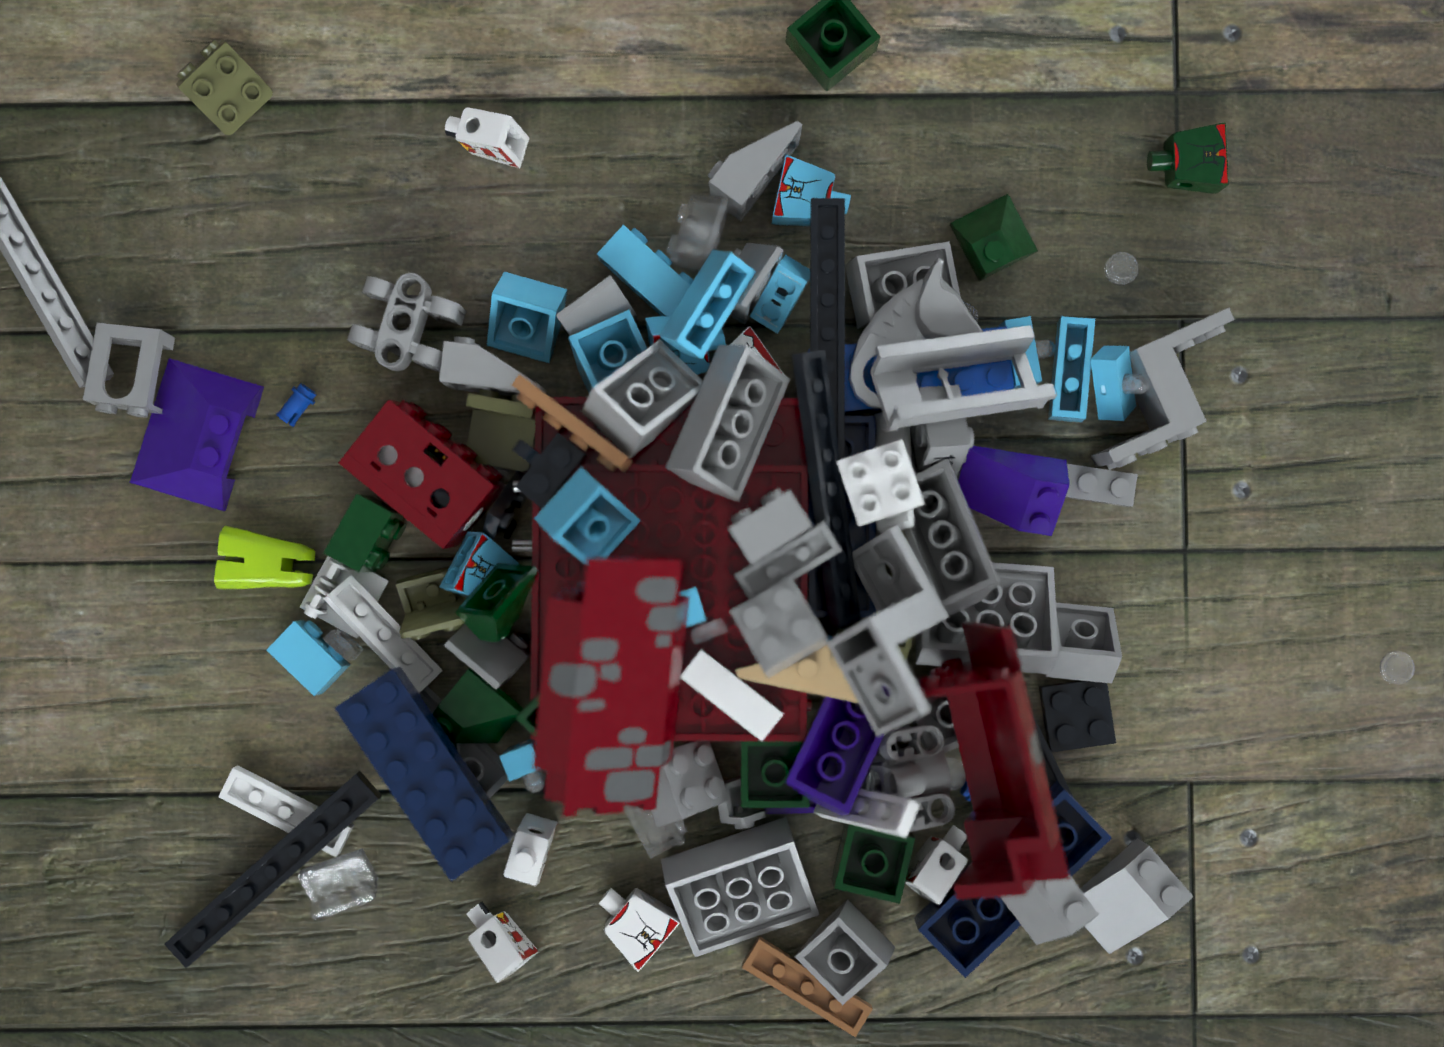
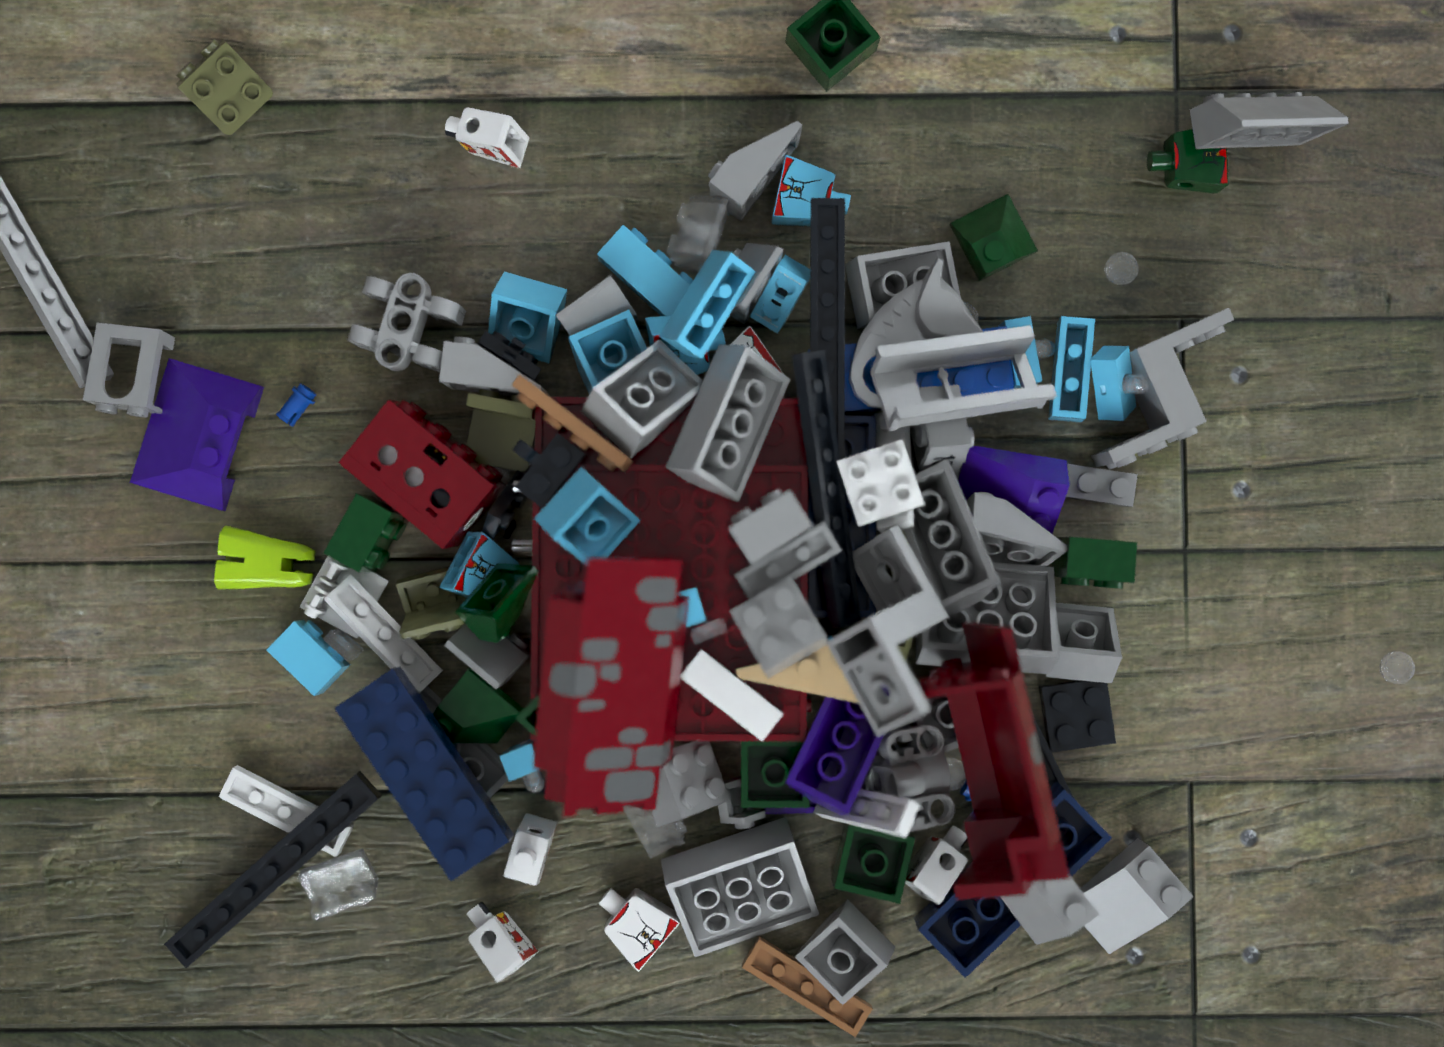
(510, 353): none -> black plate
(1011, 534): none -> light grey slope
(1098, 560): none -> dark green brick
(1262, 120): none -> light grey slope

